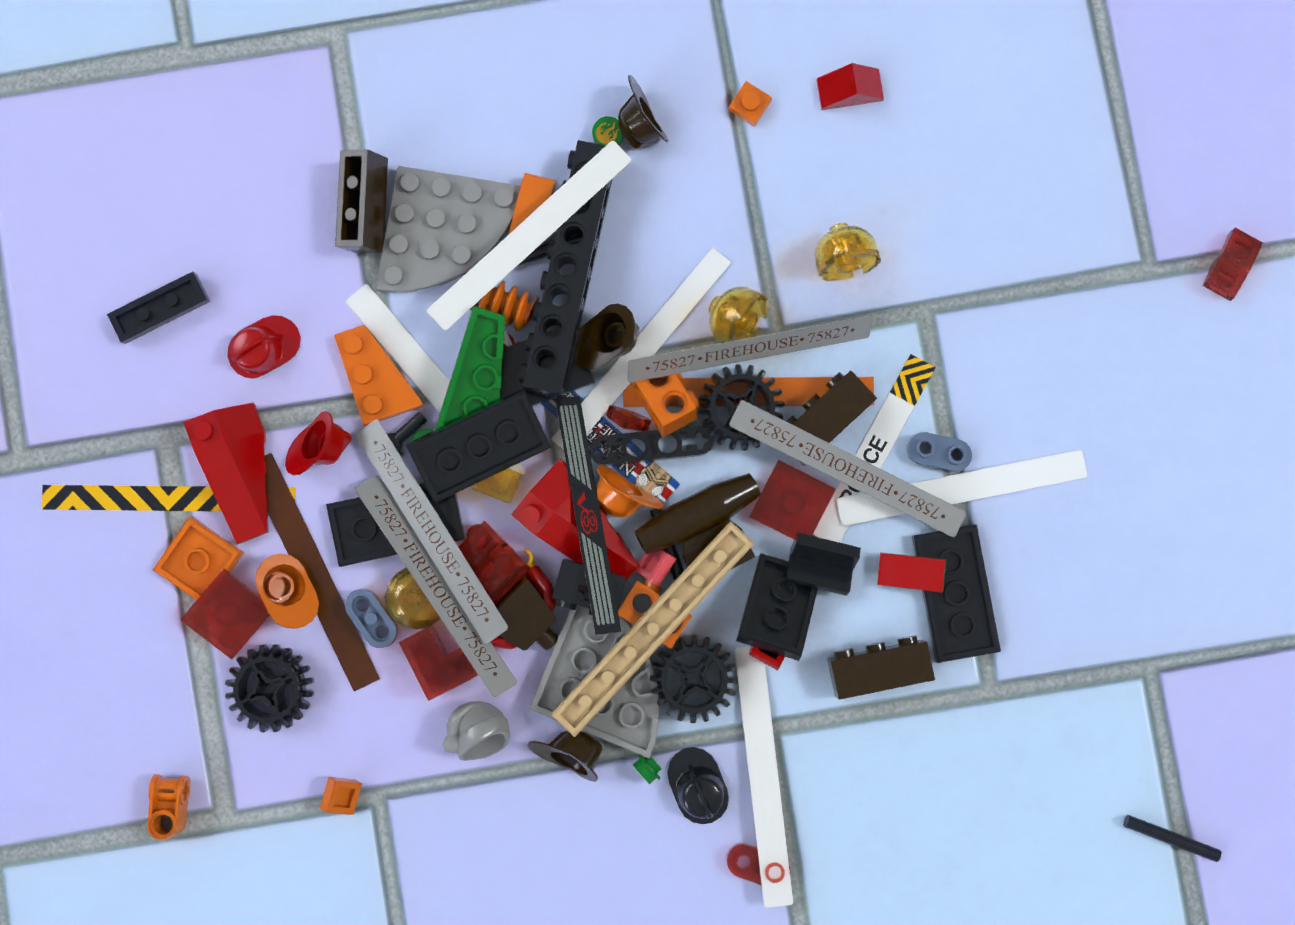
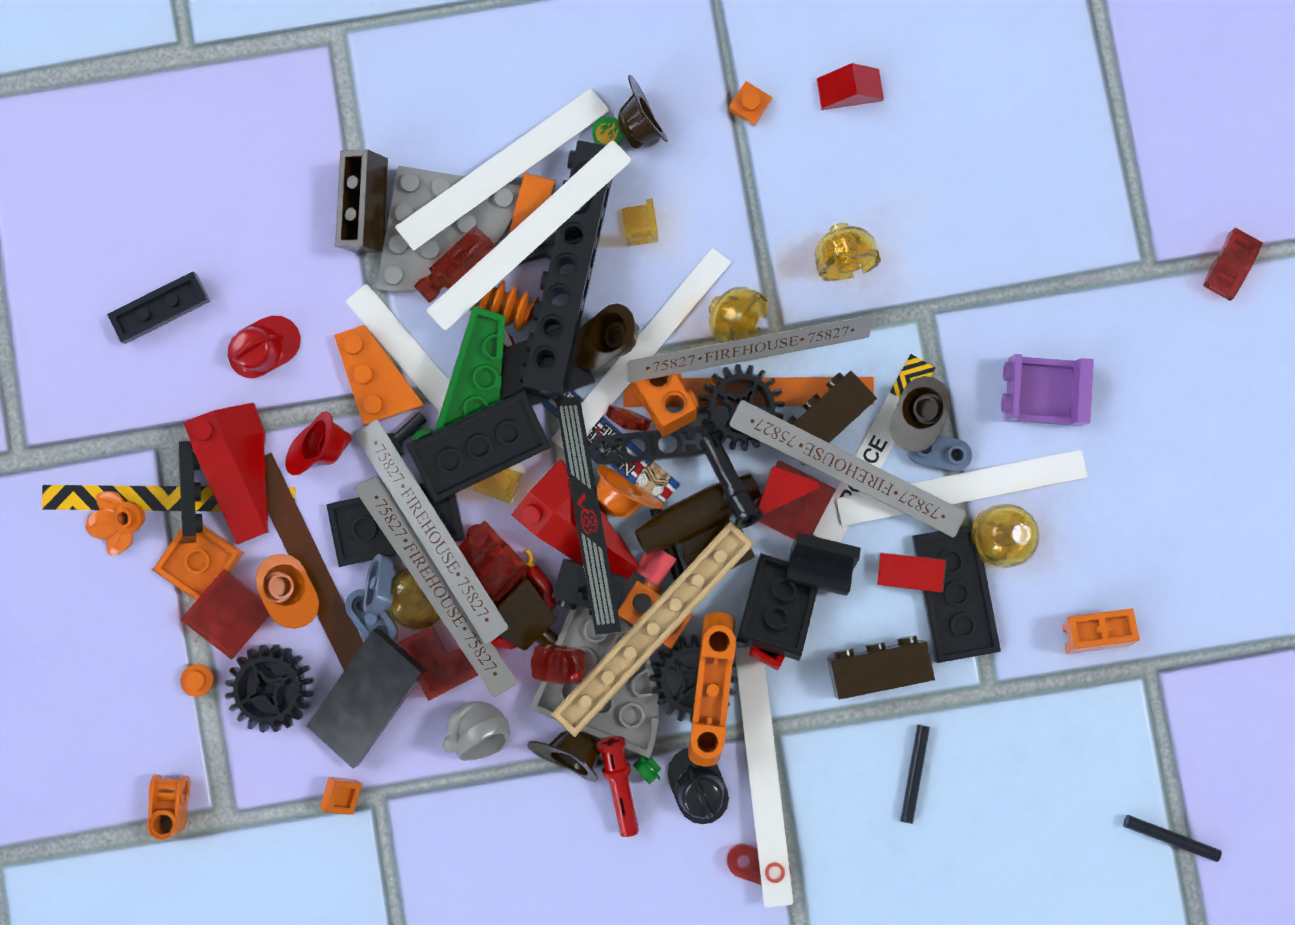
(111, 521): none -> orange plate
(189, 492): none -> black plate
(197, 680): none -> orange plate
(366, 697): none -> black tile
(378, 585): none -> sand blue plate
(455, 263): none -> clear red plate
(501, 169): none -> white sticker
(558, 664): none -> clear red gear
(616, 772): none -> red pin
(640, 224): none -> clear yellow panel
(712, 689): none -> orange plate
(735, 492): none -> black pin
(783, 488): none -> red slope
(915, 773): none -> black bar
(920, 414): none -> dark brown piece
(1005, 535): none -> clear yellow cylinder
(1048, 390): none -> medium lavender panel
(1100, 631): none -> orange hinge

